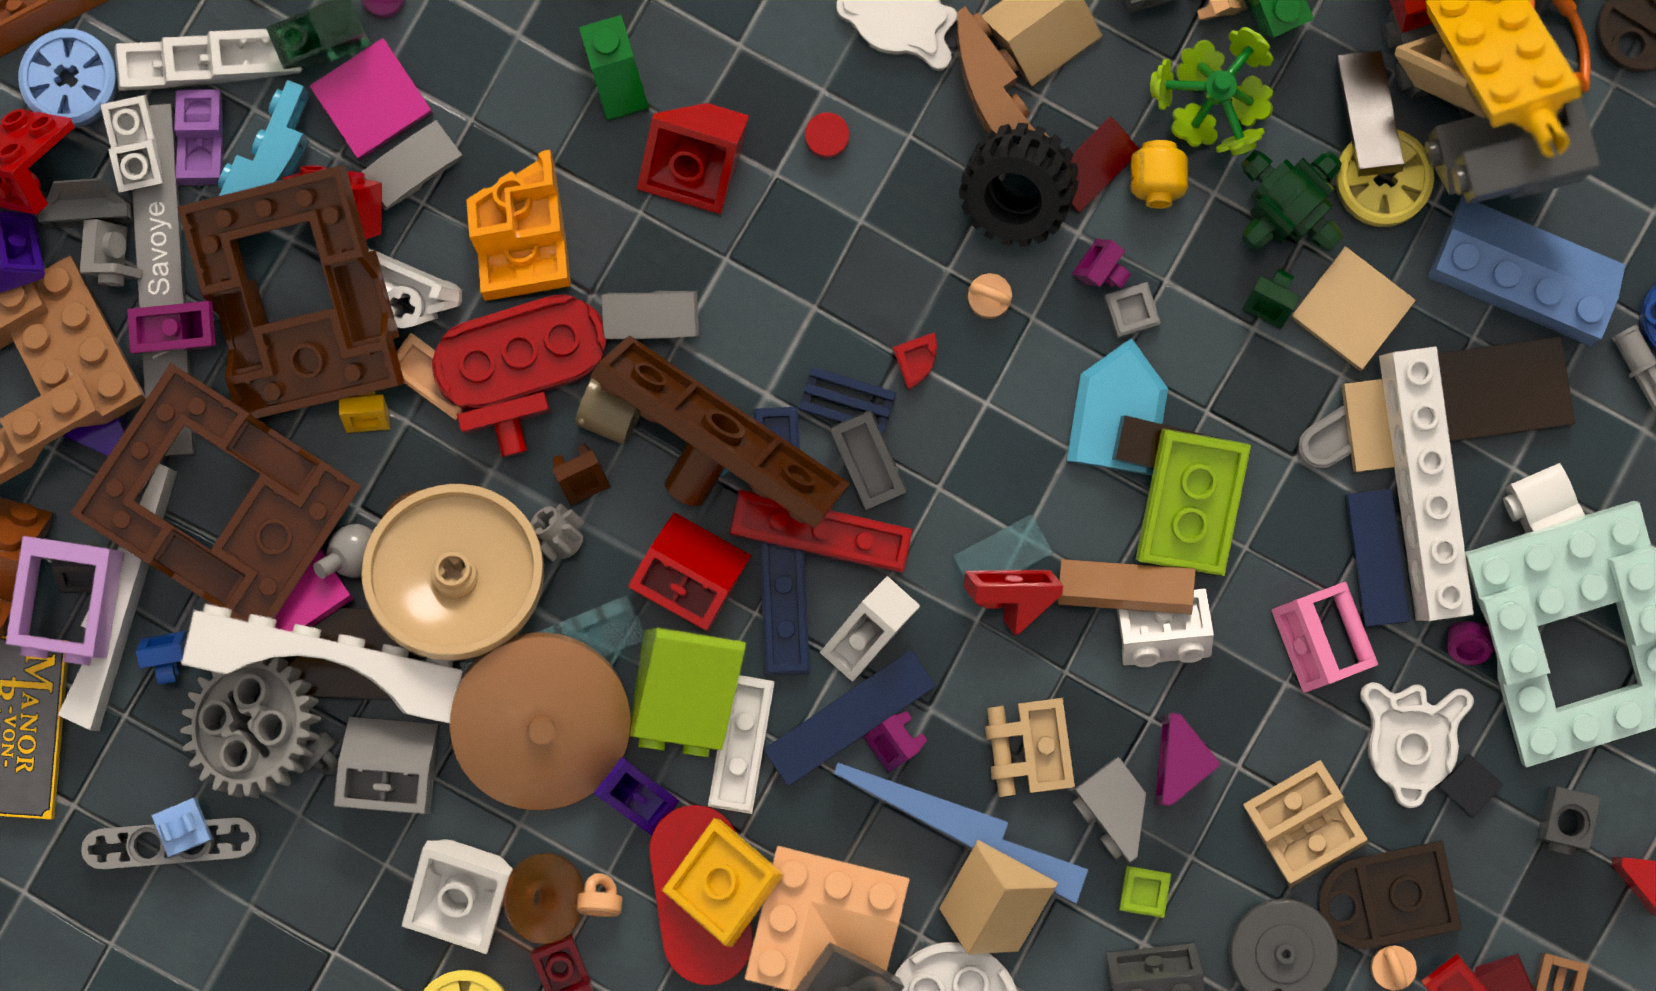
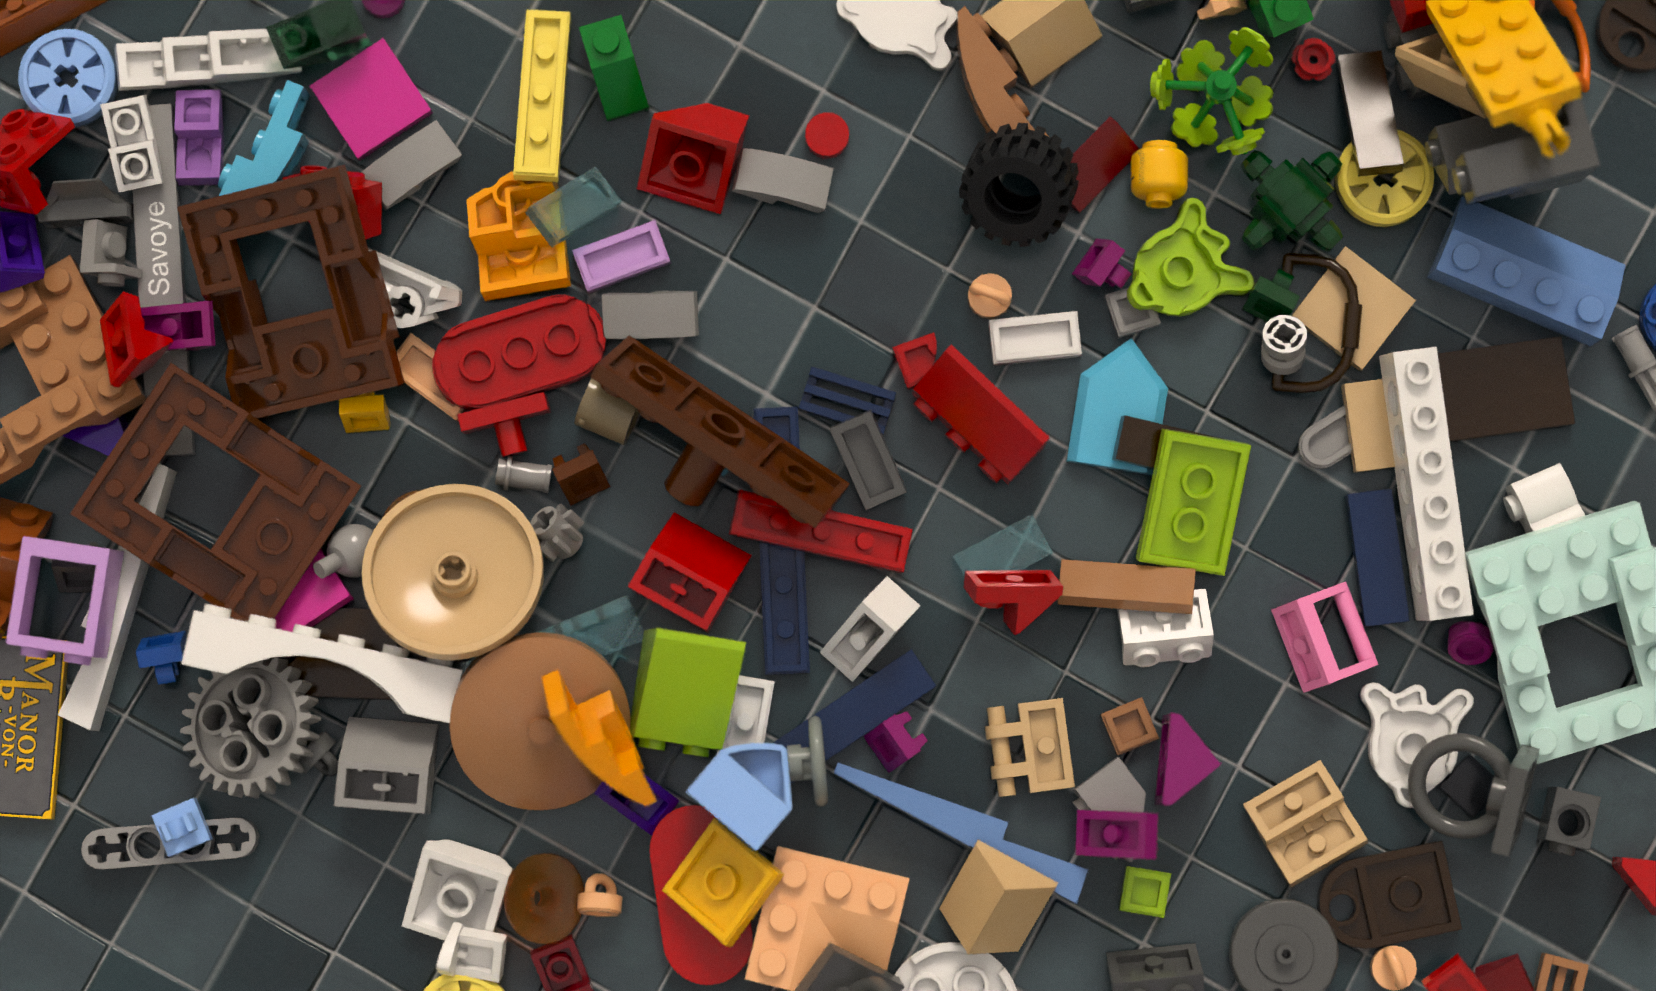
(127, 345): none -> red slope
(473, 953): none -> white tile
(523, 475): none -> light grey pin
(542, 96): none -> light yellow tile
(573, 206): none -> clear light blue tile
(598, 738): none -> light orange slope
(621, 256): none -> lavender tile
(752, 784): none -> light blue piece
(782, 178): none -> light grey slope
(978, 416): none -> red slope
(1035, 338): none -> white tile
(1116, 834): none -> magenta slope
(1129, 726): none -> medium nougat tile
(1183, 266): none -> lime tile
(1276, 351): none -> light grey wheel
(1318, 49): none -> red plate
(1350, 330): none -> dark brown piece
(1506, 798): none -> dark grey tile

